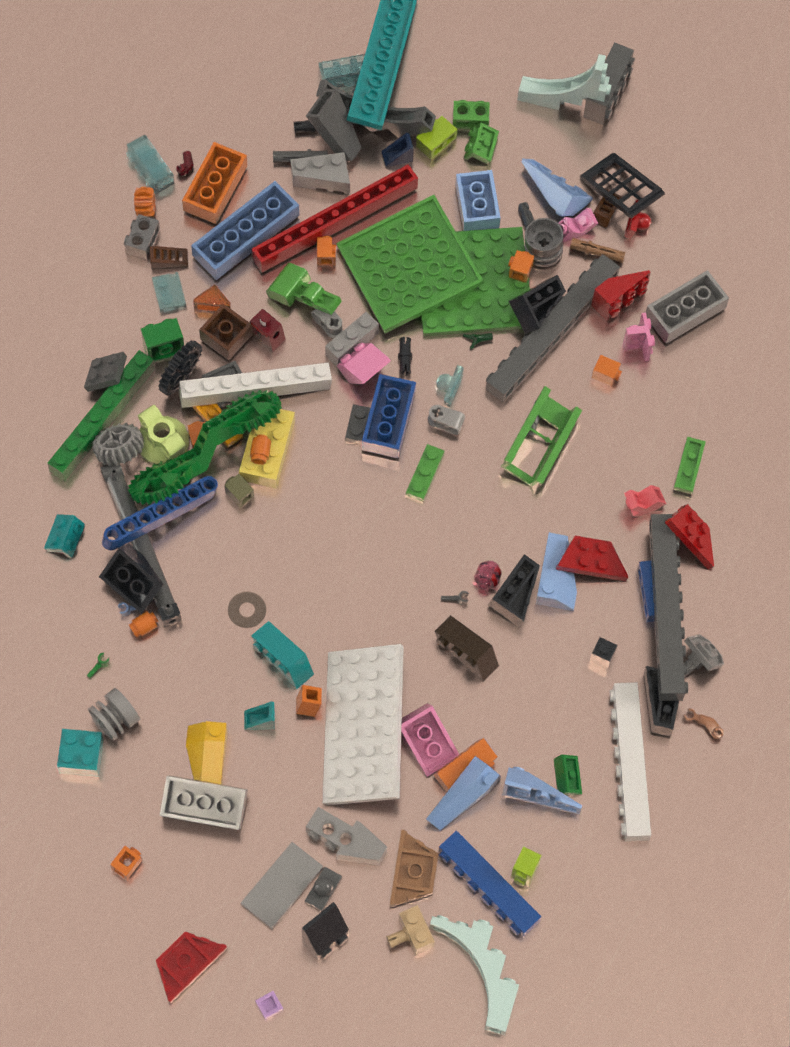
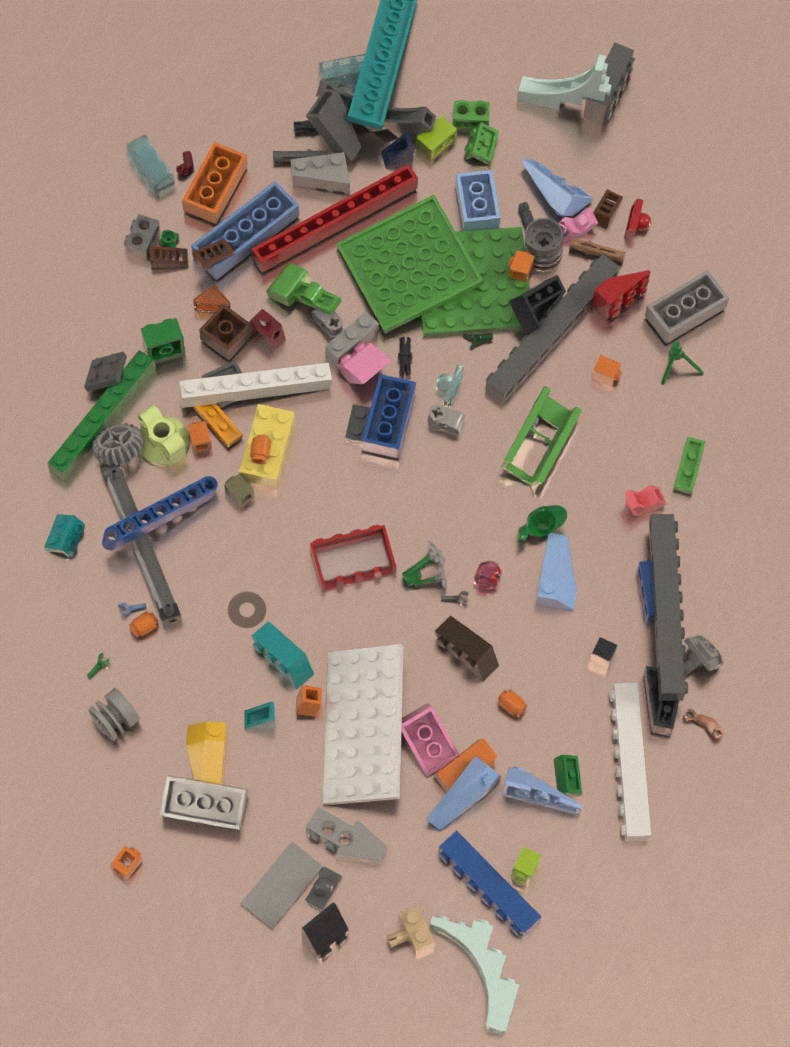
(80, 752): teal brick -> none
(132, 577): black slope -> none
(144, 201): orange gear -> none
(168, 234): none -> green plate
(168, 292): clear light blue plate -> none
(170, 476): green beam -> none
(180, 367): black gear -> none
(186, 962): red wing -> none
(210, 262): none -> reddish brown slope
(269, 1005): lavender tile -> none
(326, 251): orange brick -> none
(353, 557): none -> window
(413, 573): none -> plant
(413, 871): medium nougat wing -> none
(425, 472): bright green plate -> none
(512, 702): none -> orange brick
(515, 593): black wedge -> none
(543, 521): none -> green hair
(592, 558): red wing -> none
(639, 337): bright pink bracket -> none
(643, 203): black piece -> none
(677, 354): none -> green plant
(693, 533): red wing -> none

